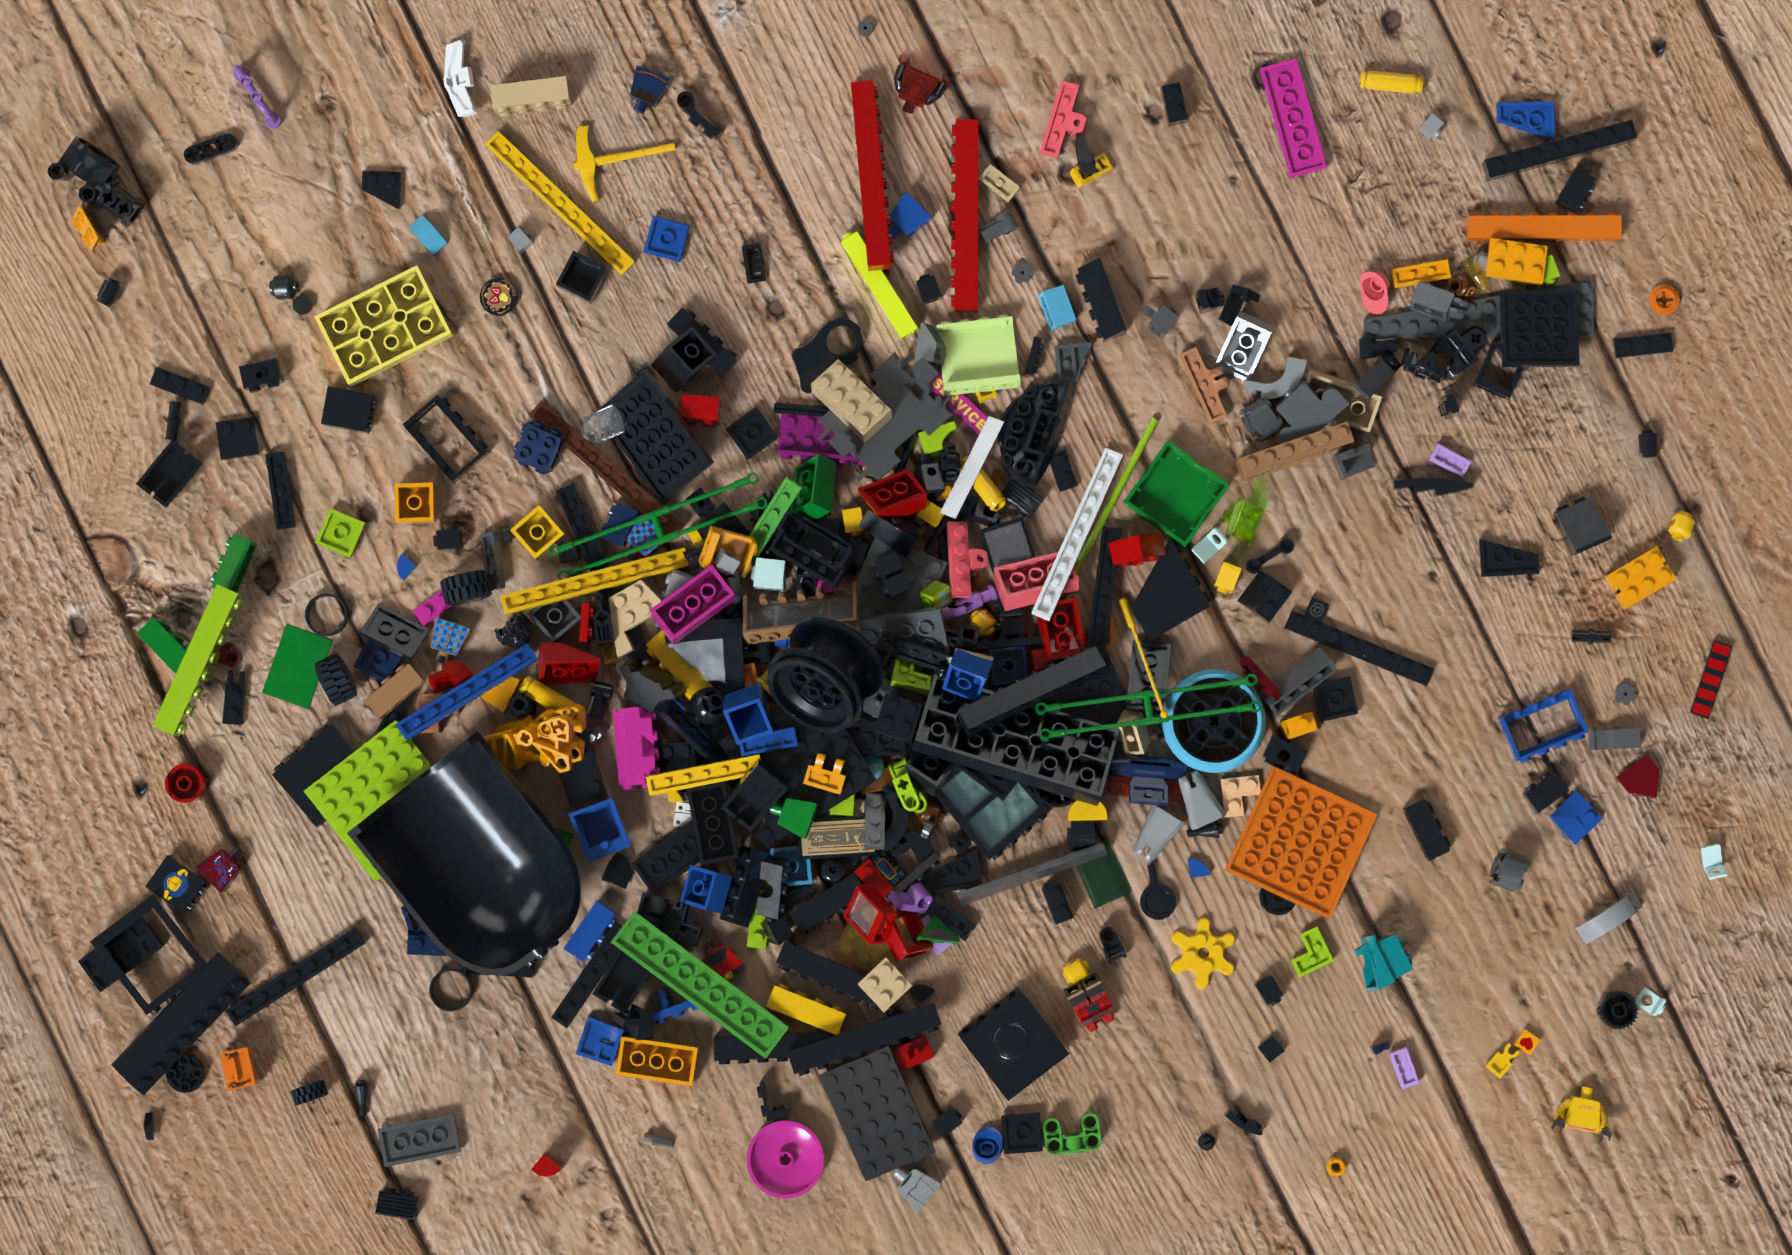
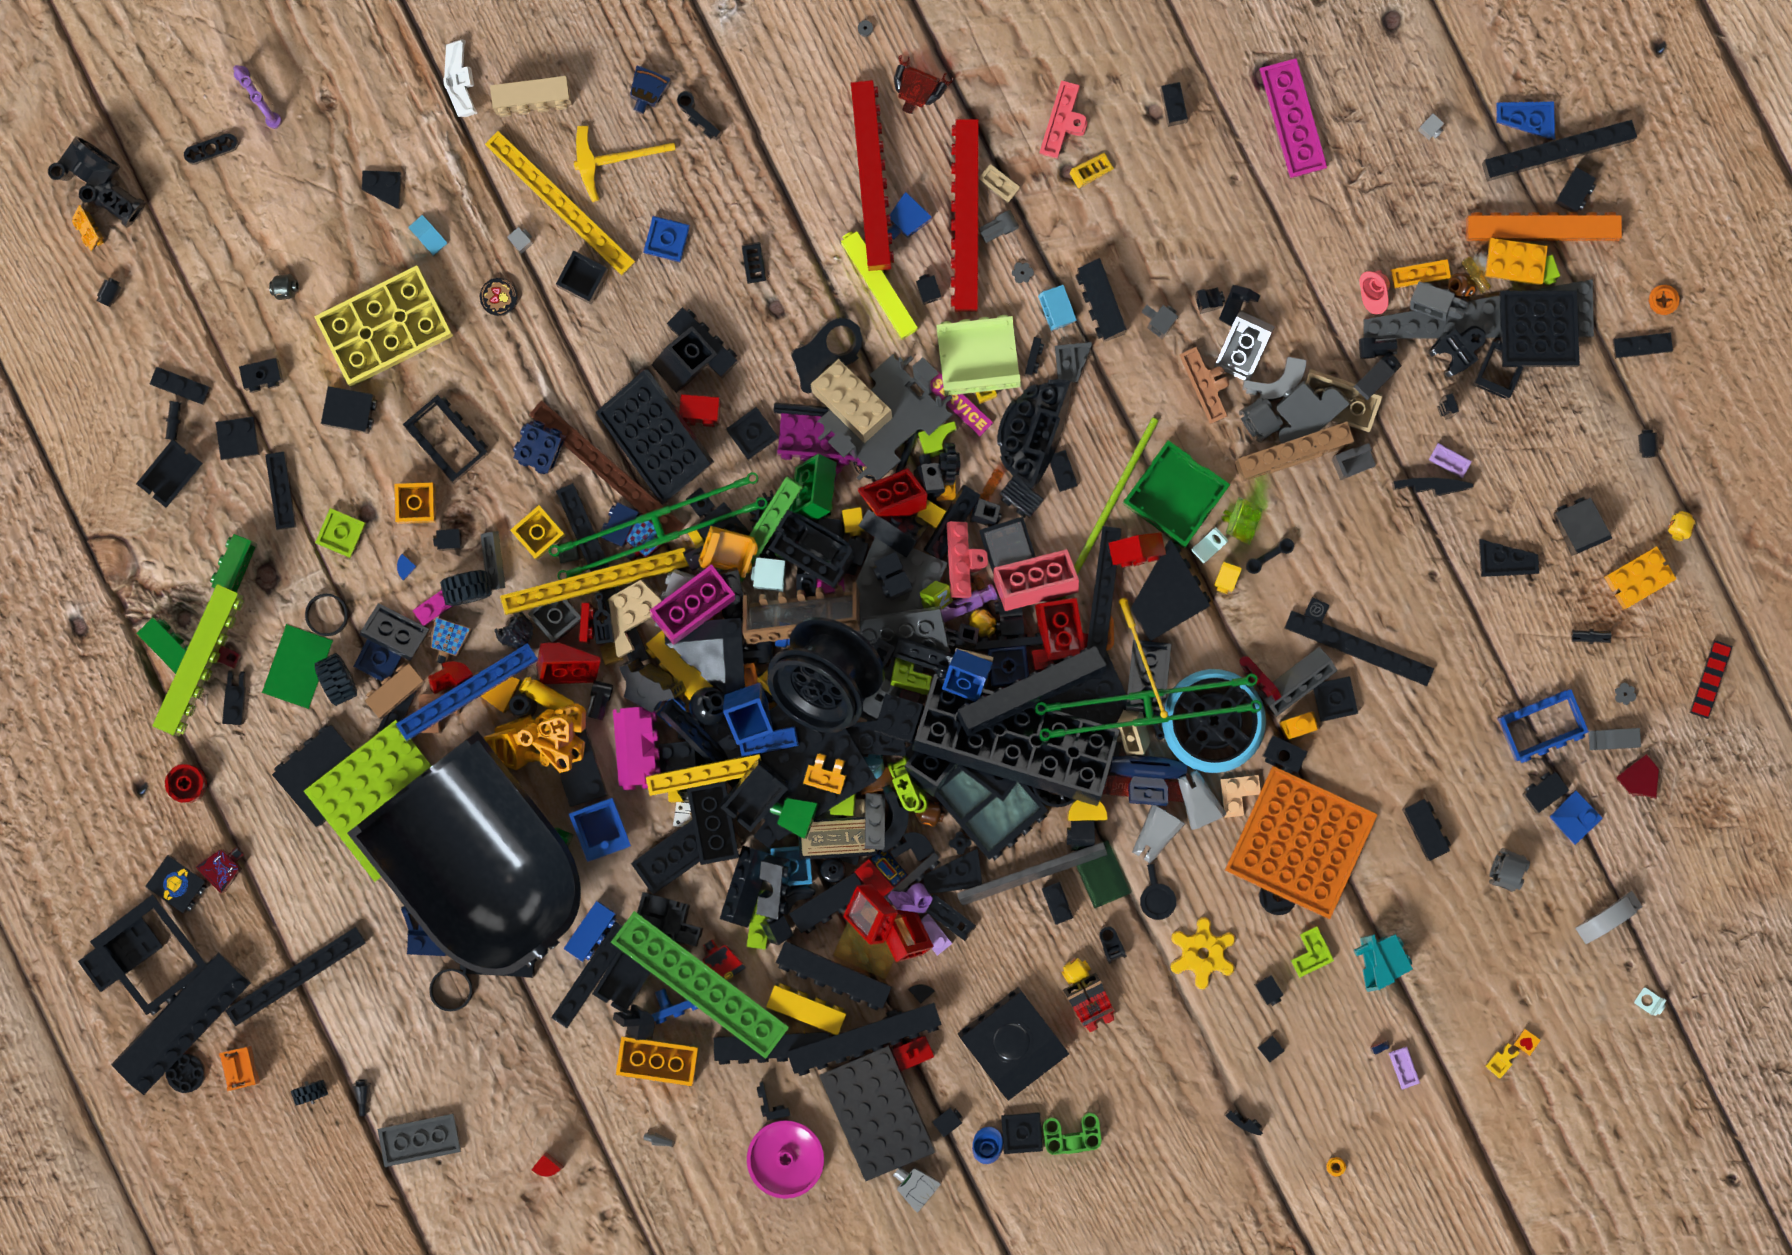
(149, 1126): black tile -> none
(302, 305): pearl dark grey tile -> none
(397, 1204): black brick -> none
(505, 534): pearl dark grey tile -> none
(597, 732): dark grey bar -> none
(599, 1040): blue plate -> none
(602, 425): clear brick -> none
(618, 871): black brick -> none
(706, 889): blue brick -> none
(726, 561): light grey plate -> none
(884, 984): tan plate -> none
(927, 829): dark grey tile -> none
(930, 345): dark grey slope -> none
(937, 932): green tile -> none
(972, 467): white sticker -> none
(987, 489): yellow axle -> none
(1077, 534): white plate -> none
(1085, 159): black slope -> none
(1197, 868): blue tile -> none
(1206, 1141): black piece -> none
(1212, 830): black cone -> none
(1264, 596): black slope -> none
(1391, 82): yellow axle -> none
(1421, 369): black plate -> none
(1583, 1114): yellow torso -> none
(1606, 1009): black brick -> none
(1713, 861): light aqua bracket -> none

